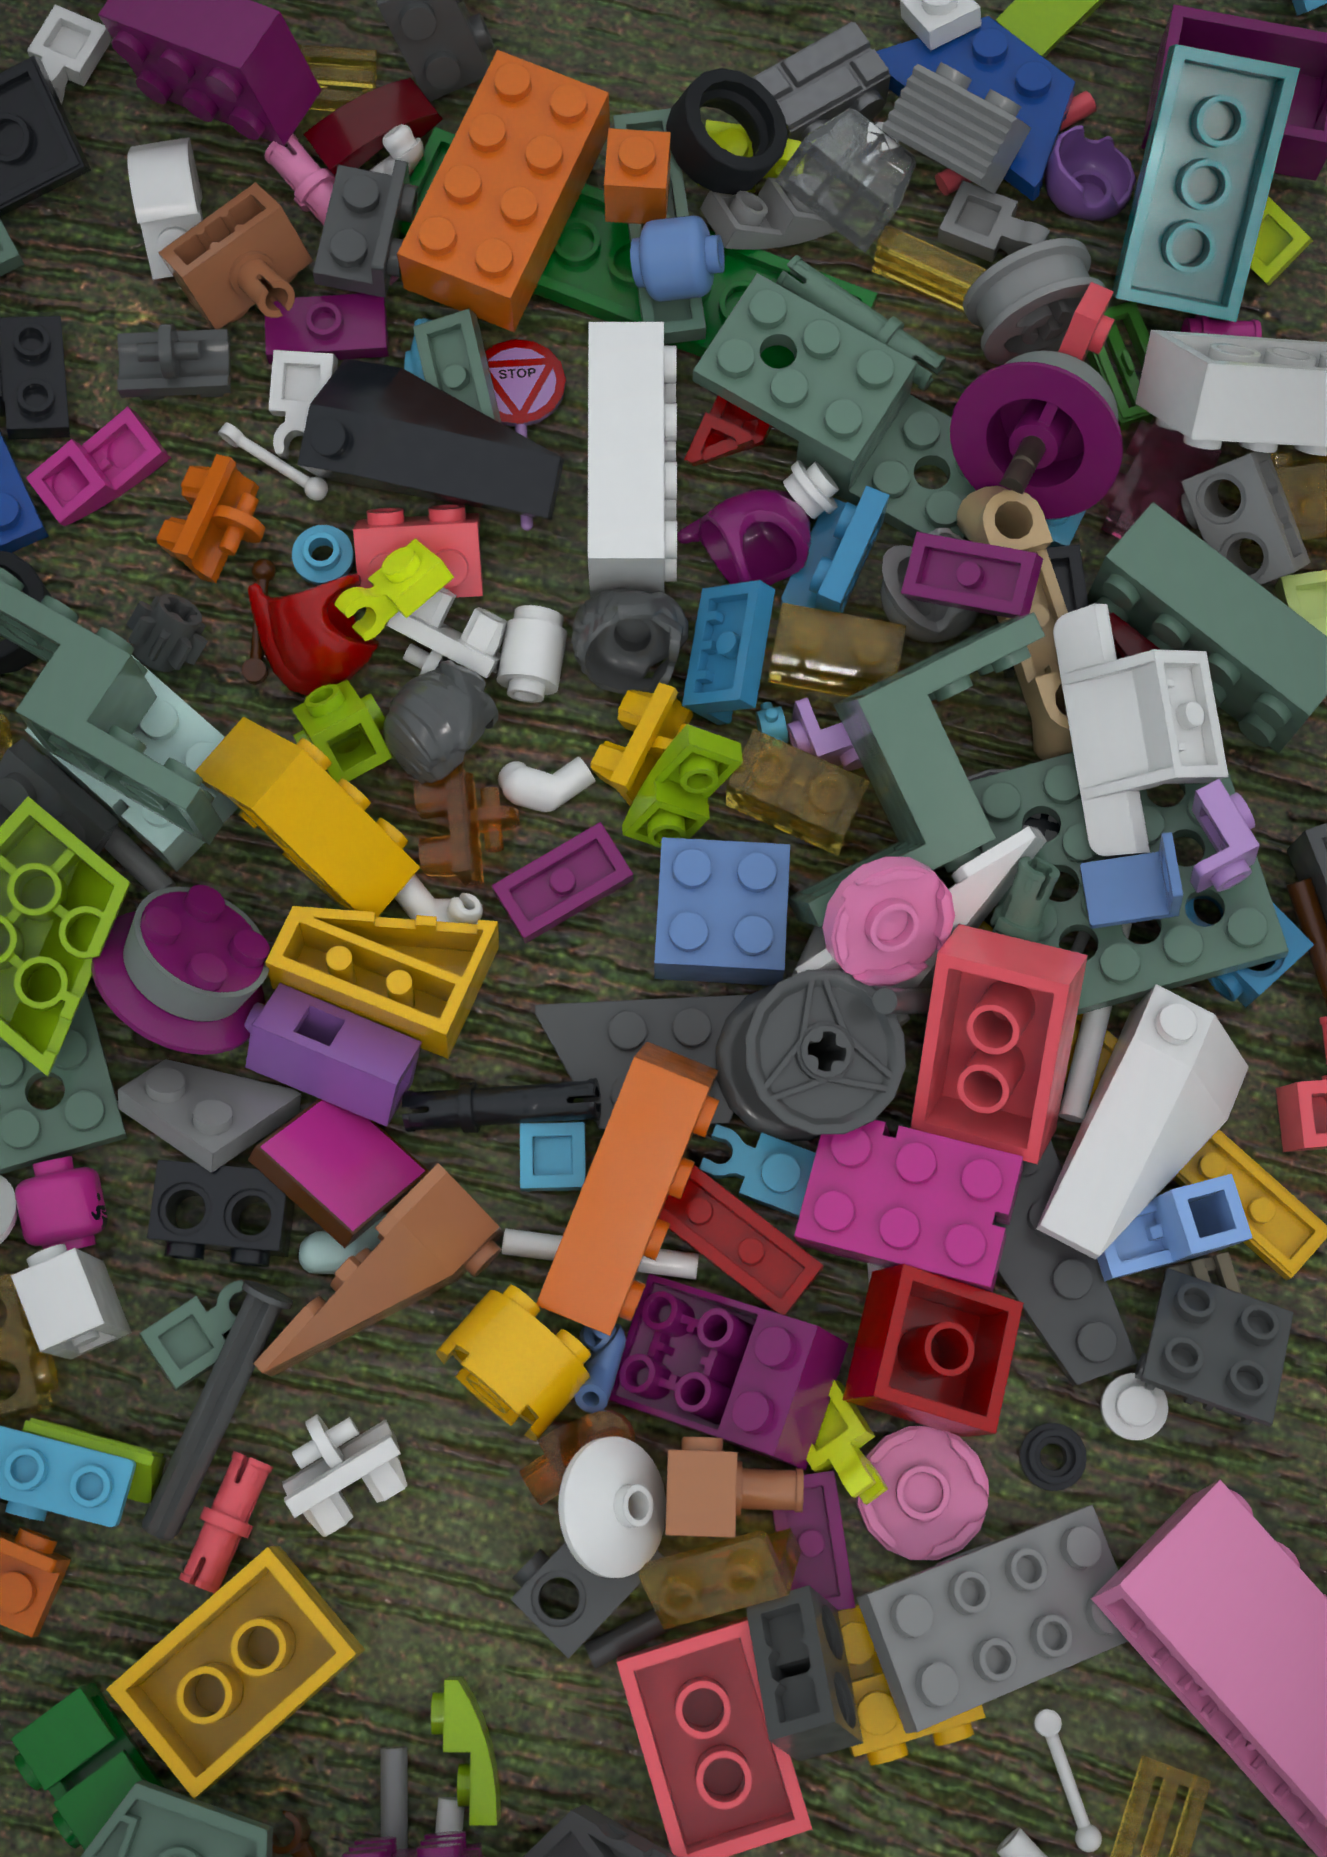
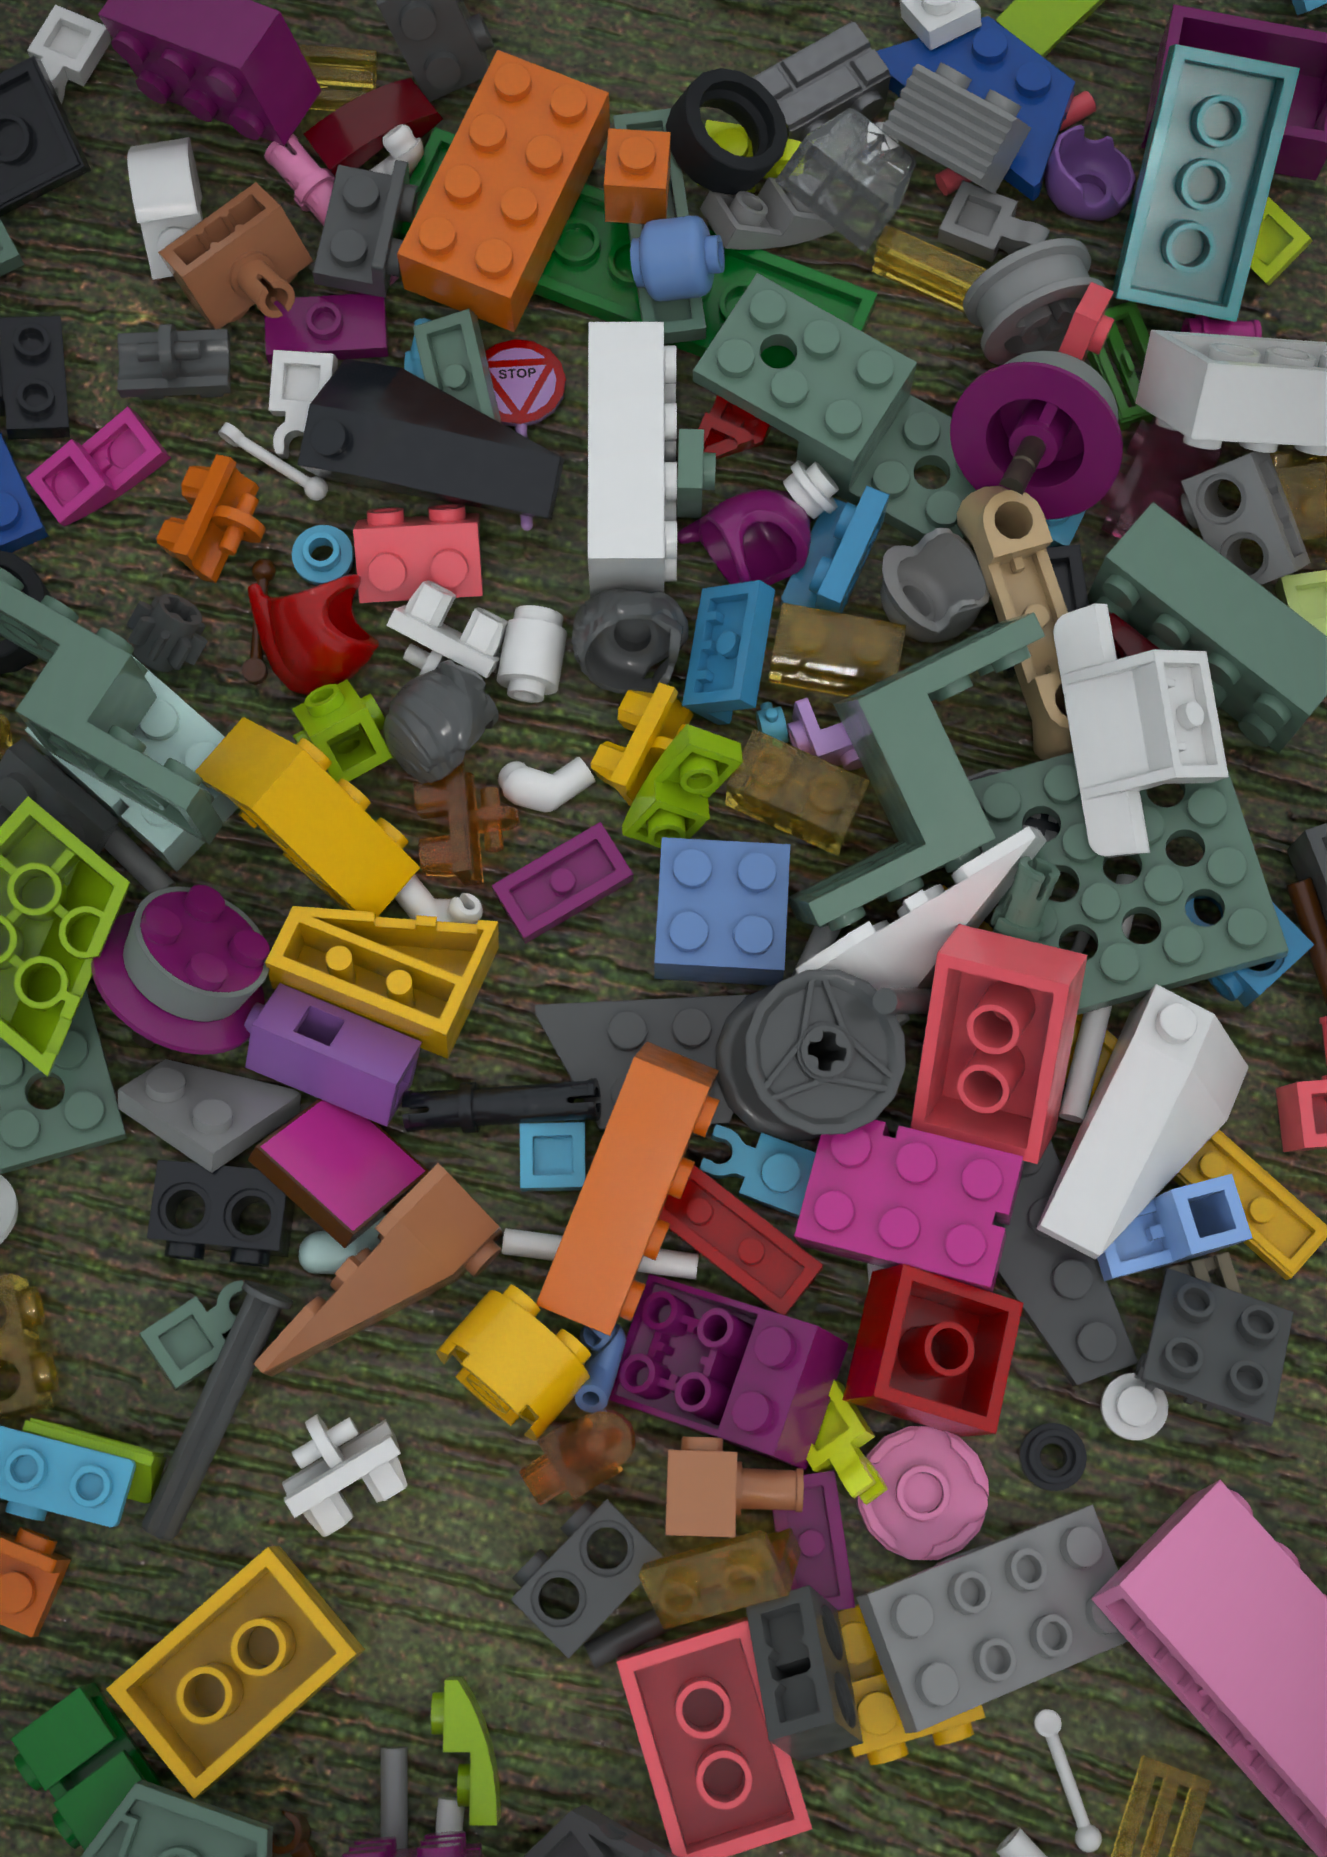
(61, 1205): dark pink head -> none
(69, 1302): white brick -> none
(226, 1522): coral pin -> none
(400, 585): neon yellow plate -> none
(612, 1507): white dish -> none
(695, 472): none -> sand green plate
(843, 305): sand green pin -> none
(873, 910): bright pink tile -> none
(971, 575): magenta plate -> none
(1133, 887): medium blue bracket -> none
(1227, 825): lavender bracket -> none

